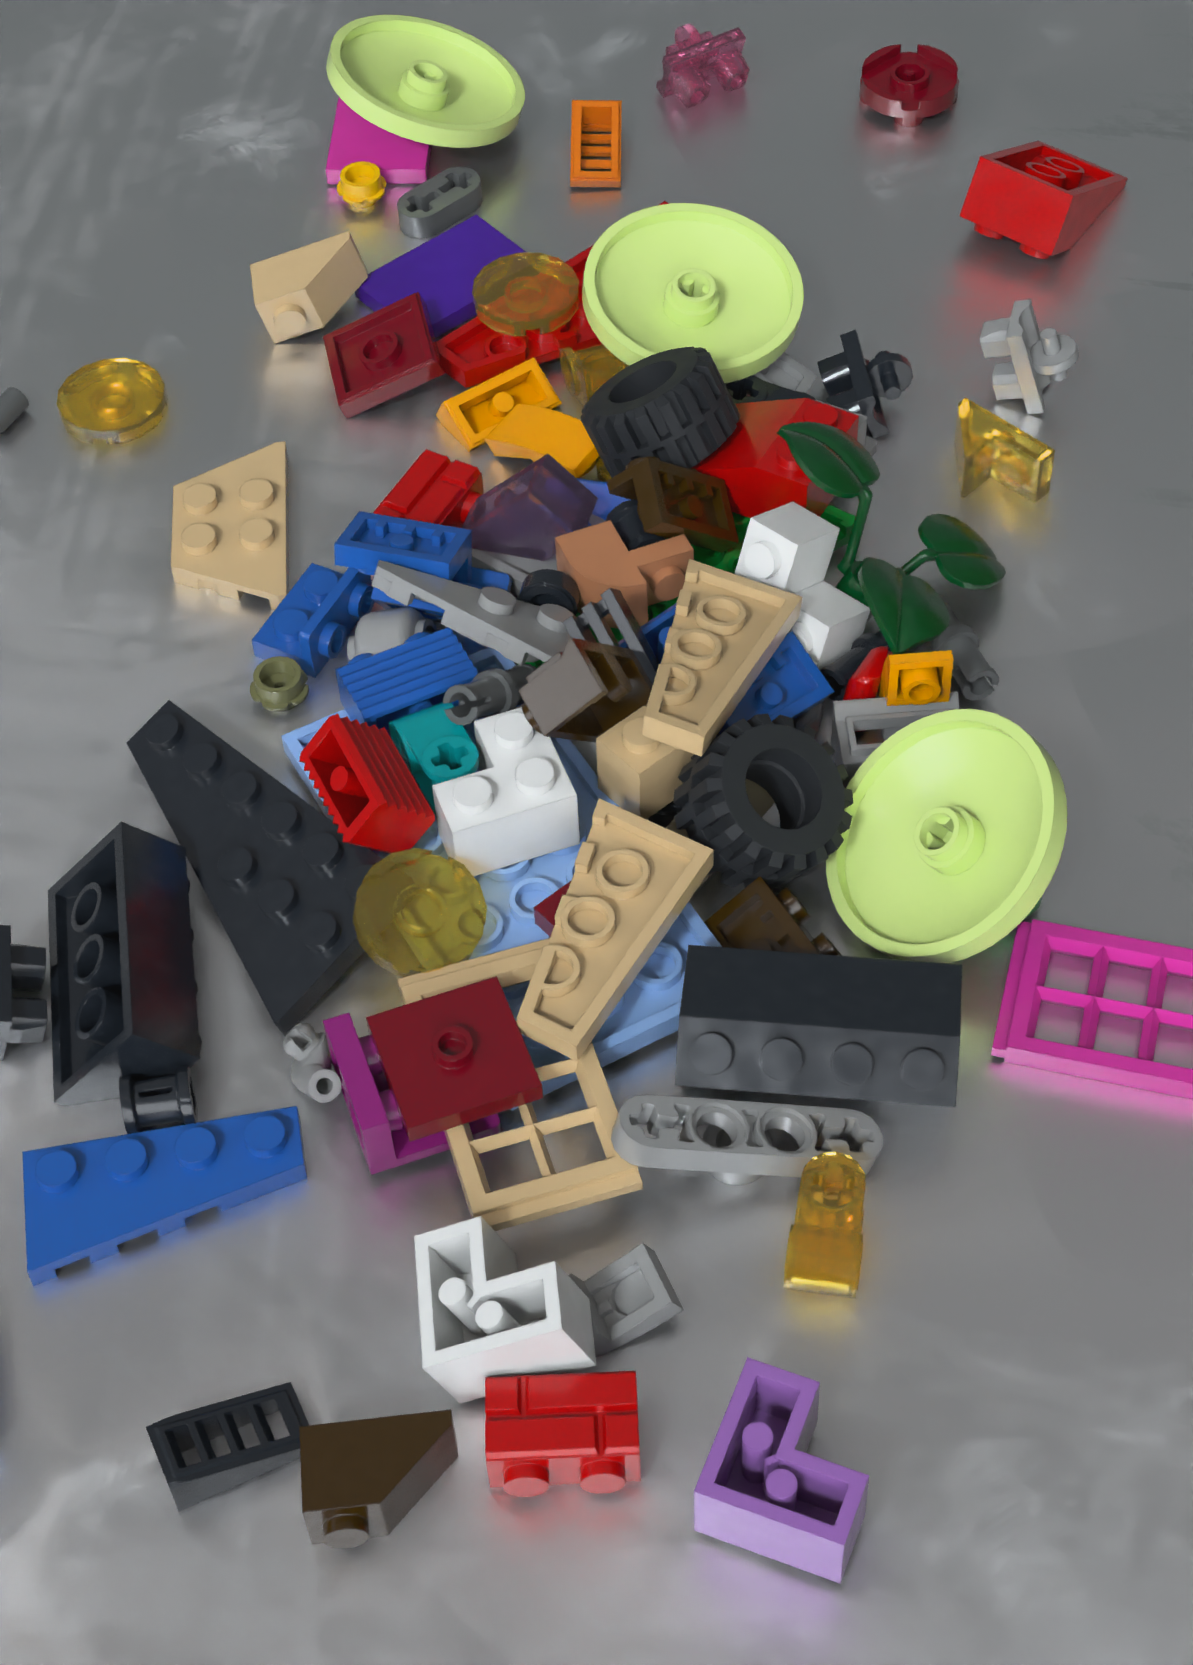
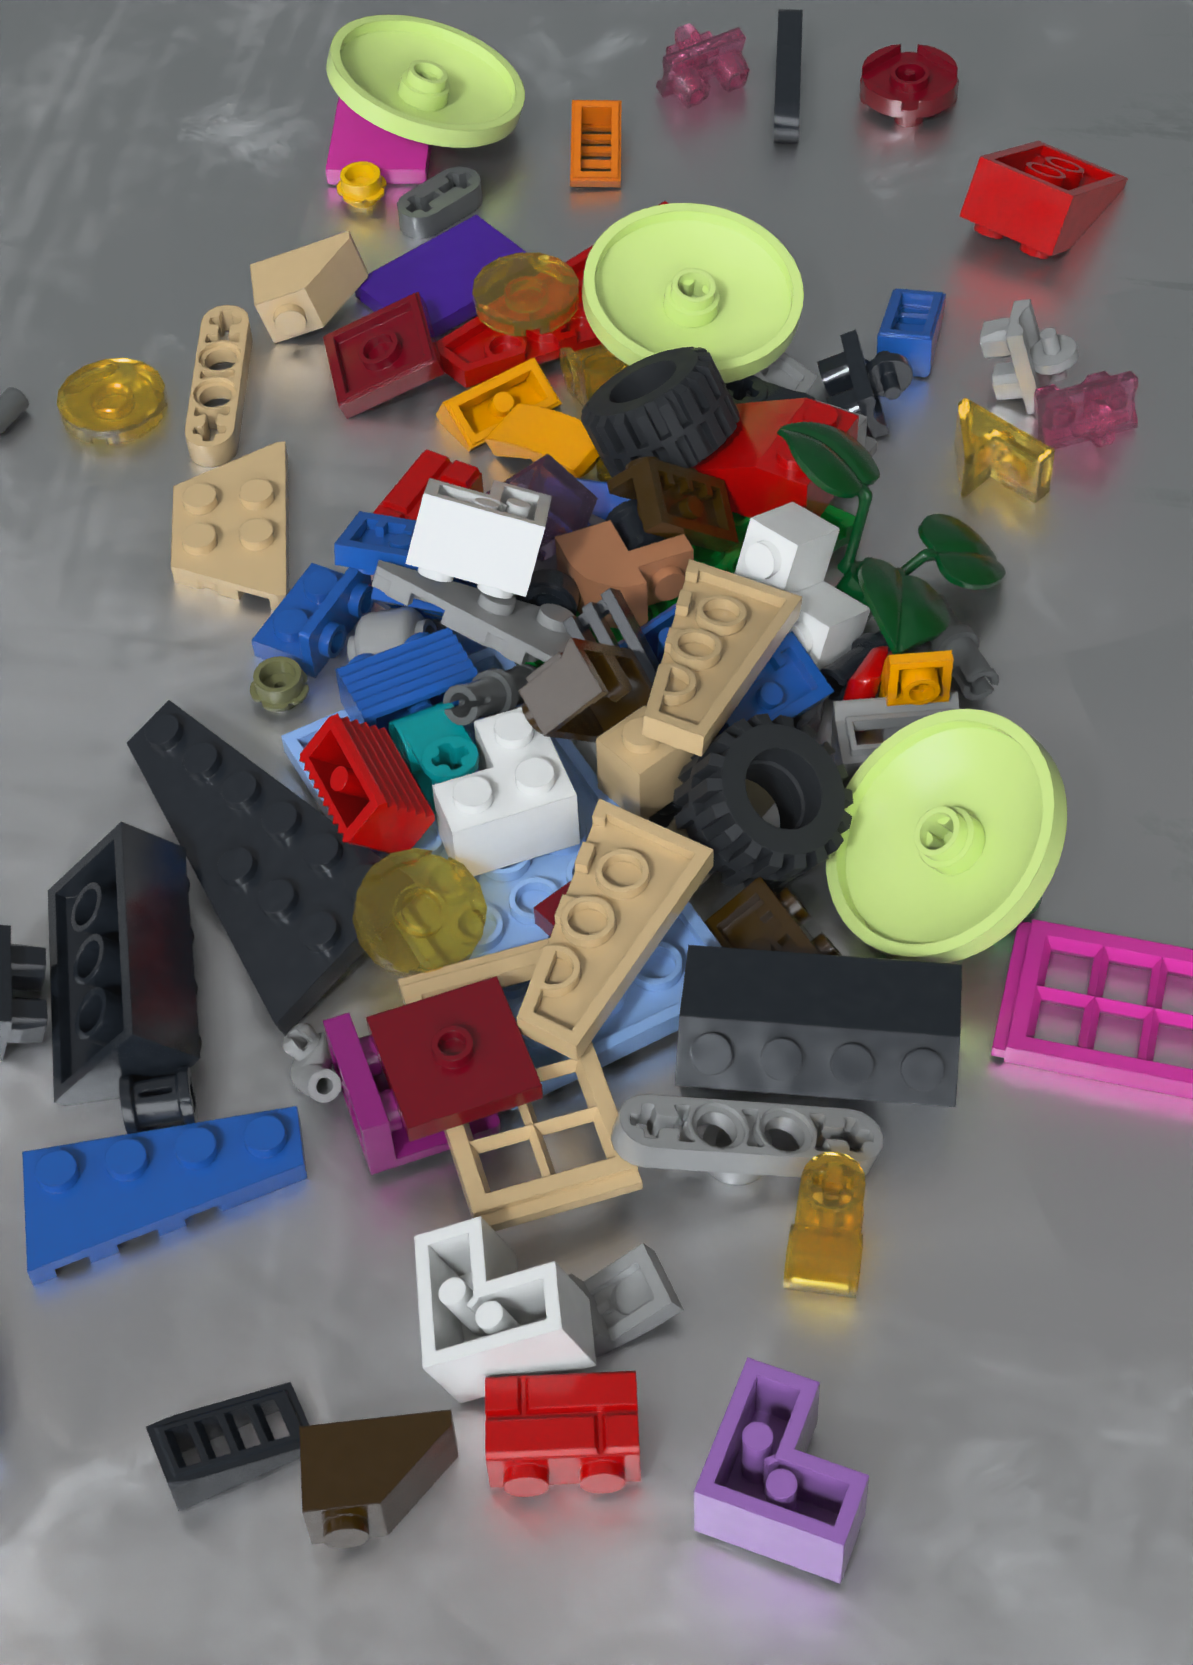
(217, 384): none -> tan beam
(479, 536): none -> white brick
(788, 76): none -> black beam
(912, 327): none -> blue slope
(1086, 410): none -> clear pink hips

